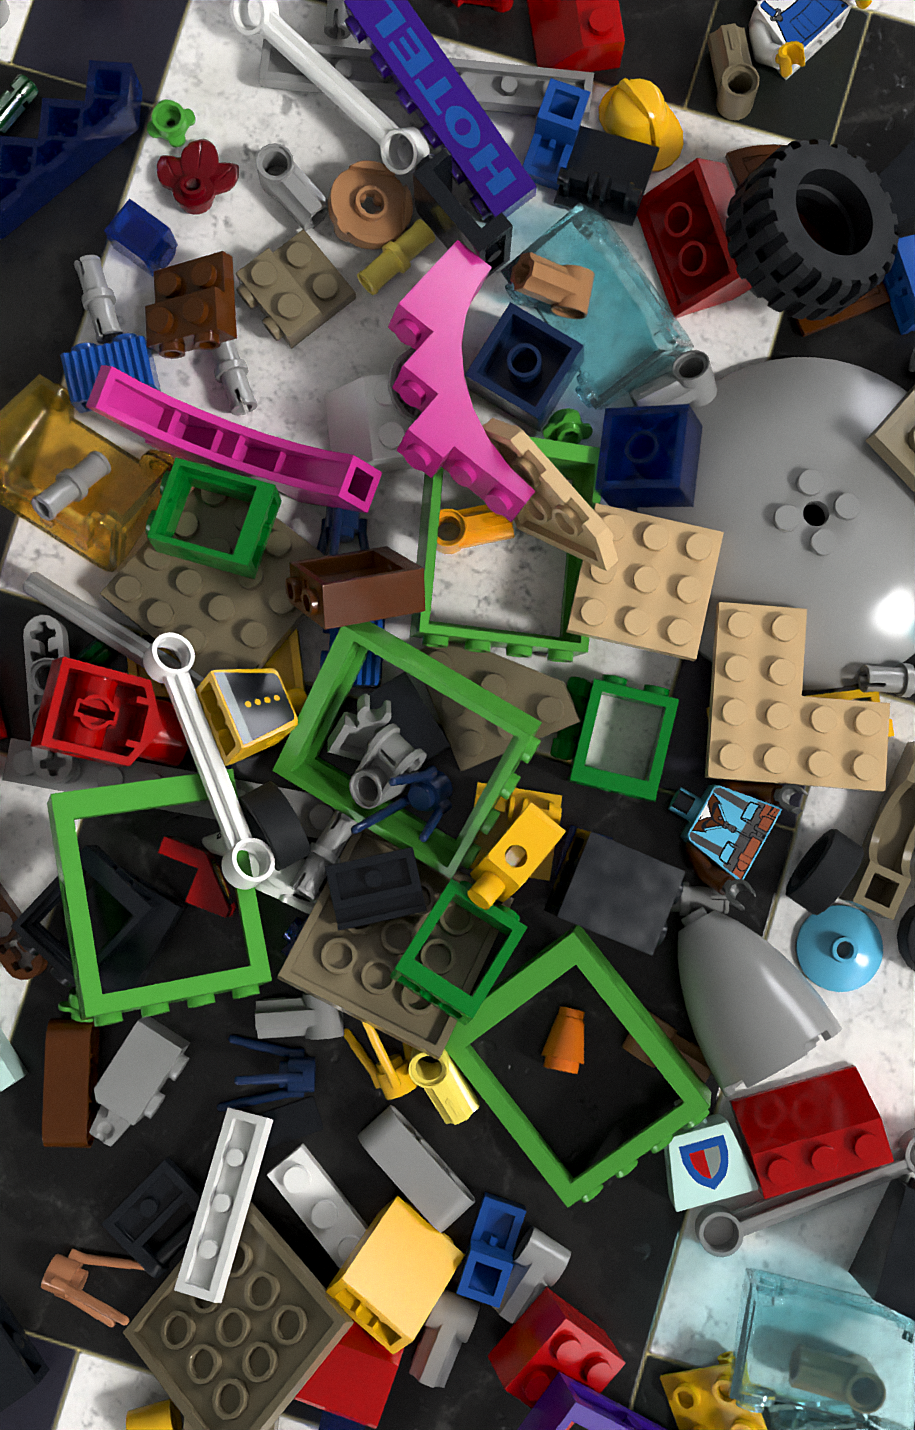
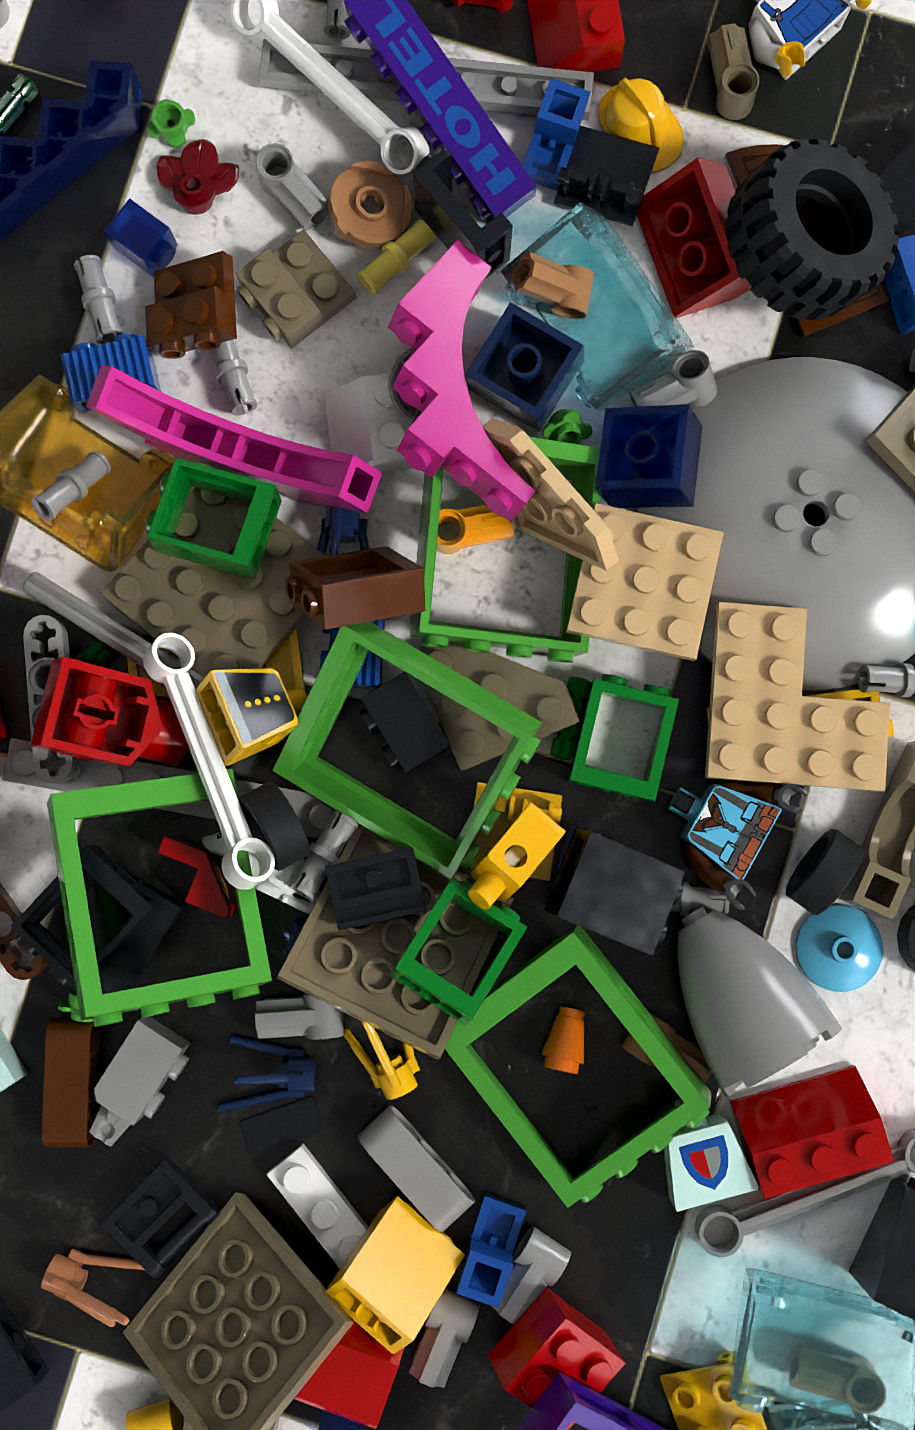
(223, 1206): white plate -> none
(355, 732): light grey plate -> none
(385, 758): light grey piece -> none
(428, 792): dark blue plant -> none
(444, 1086): light yellow piece -> none

